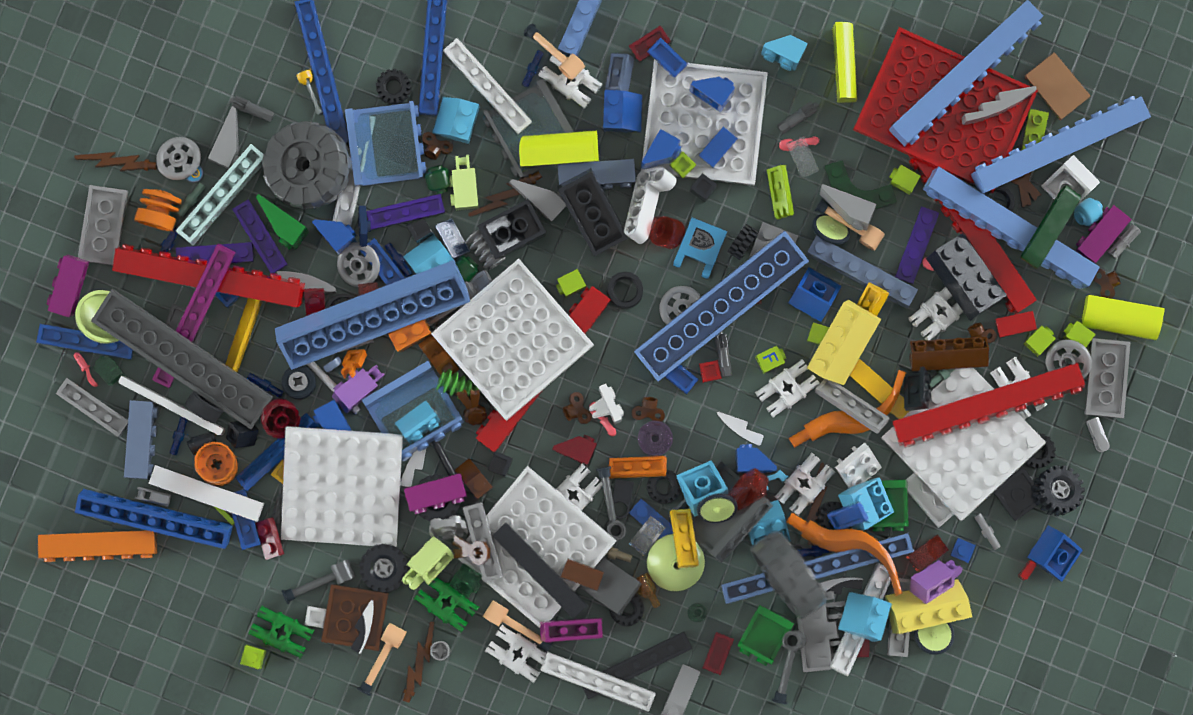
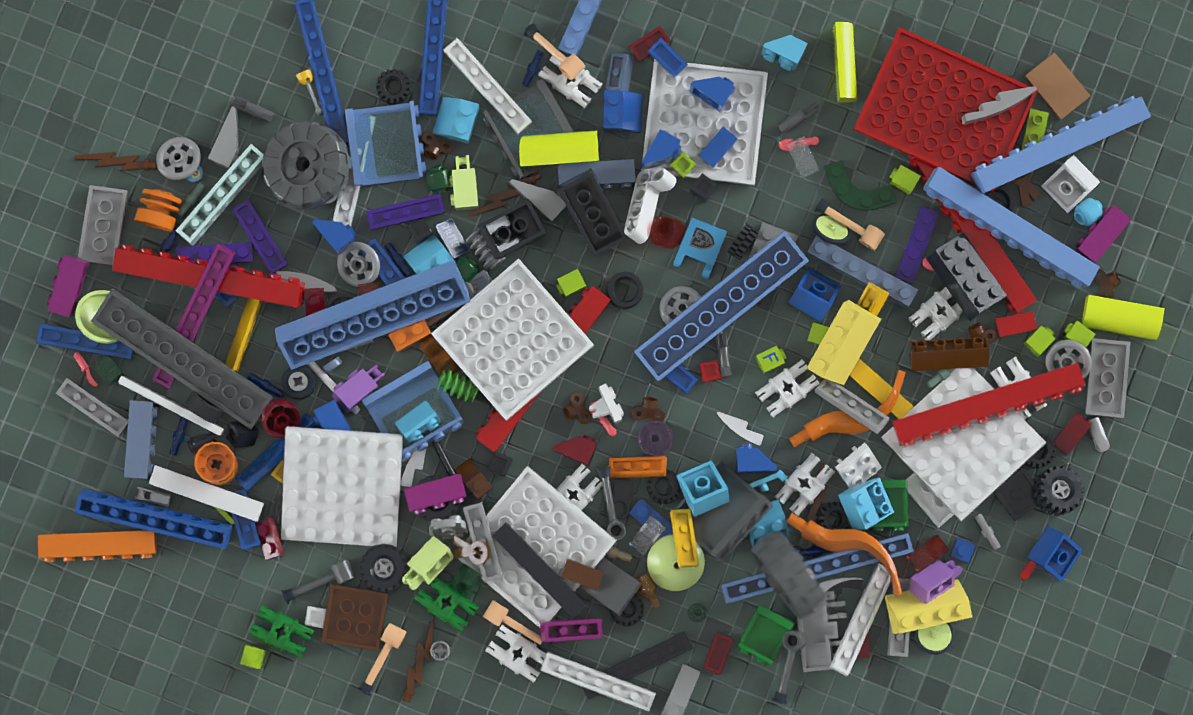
(286, 227): green slope -> none
(353, 360): orange plate -> none
(364, 226): dark blue plate -> none
(364, 627): sticker -> none
(473, 413): reddish brown piece -> none
(717, 508): yellowish green wheel -> none
(749, 488): clear red slope -> none
(780, 192): lime hinge -> none
(848, 516): blue tile -> none
(851, 208): light grey slope -> none
(865, 616): medium azure slope -> none
(917, 390): black bracket -> none
(969, 70): medium blue brick -> none
(1050, 227): dark green beam -> none
(1072, 433): none -> dark red tile
(1124, 241): light grey axle -> none

